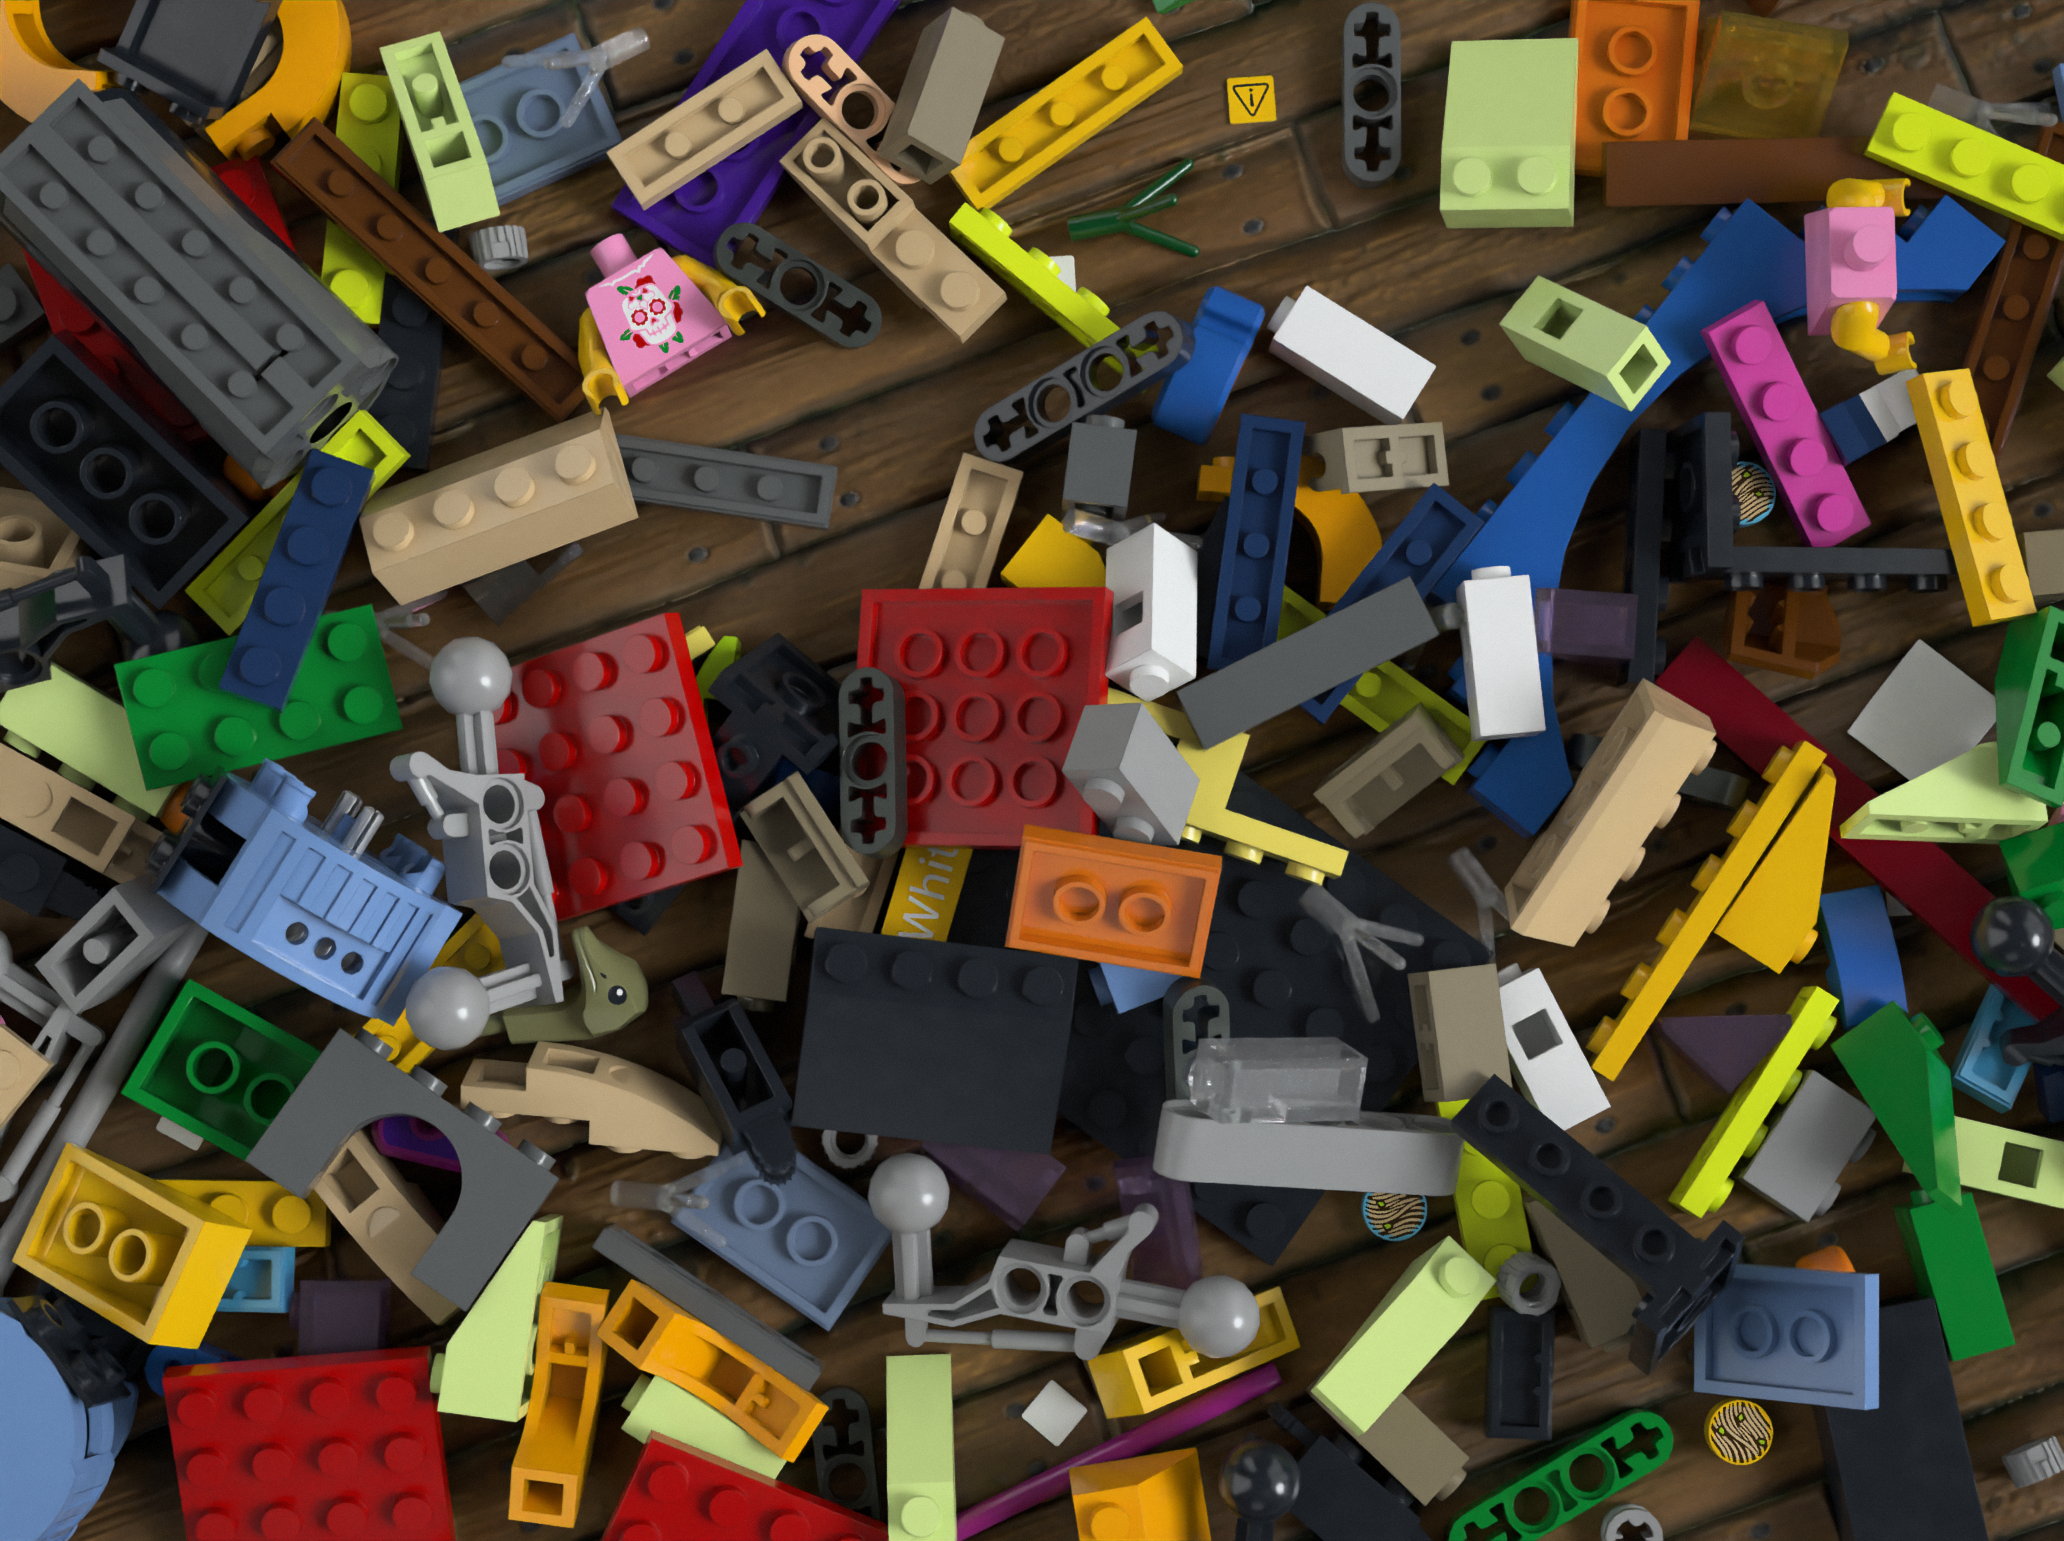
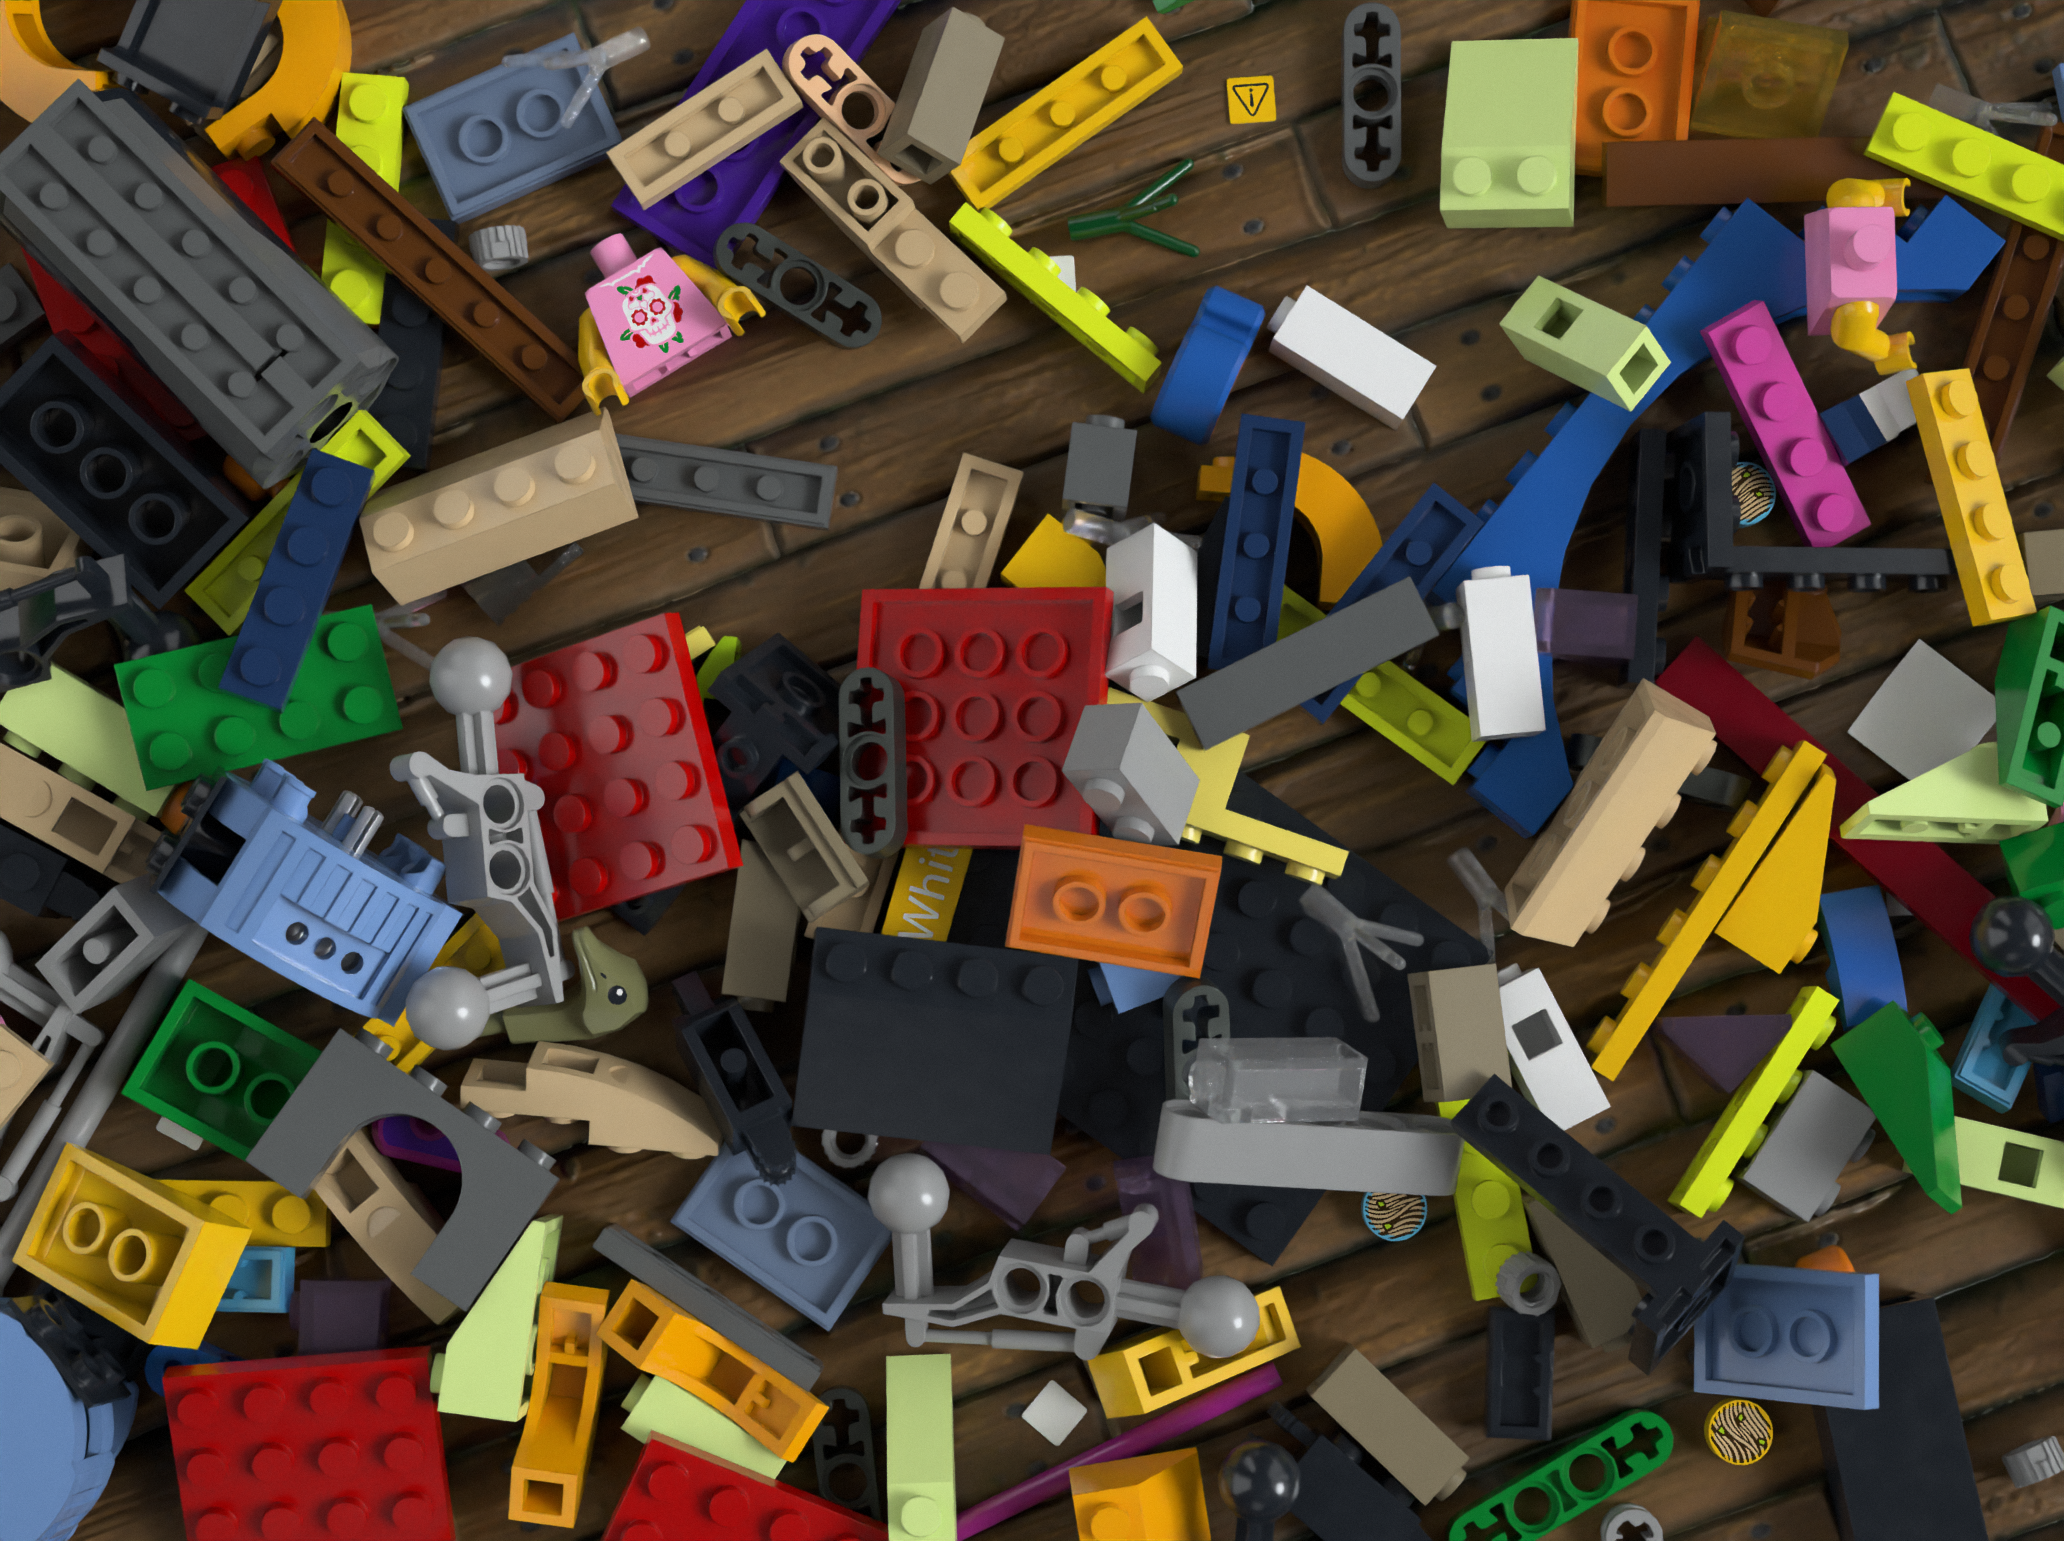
(440, 131): yellowish green slope -> none
(673, 1200): clear plant -> none
(1081, 383): black beam -> none
(1379, 457): dark tan hinge -> none
(1388, 771): dark tan hinge -> none
(1403, 1334): yellowish green slope -> none
(1956, 1269): green brick -> none

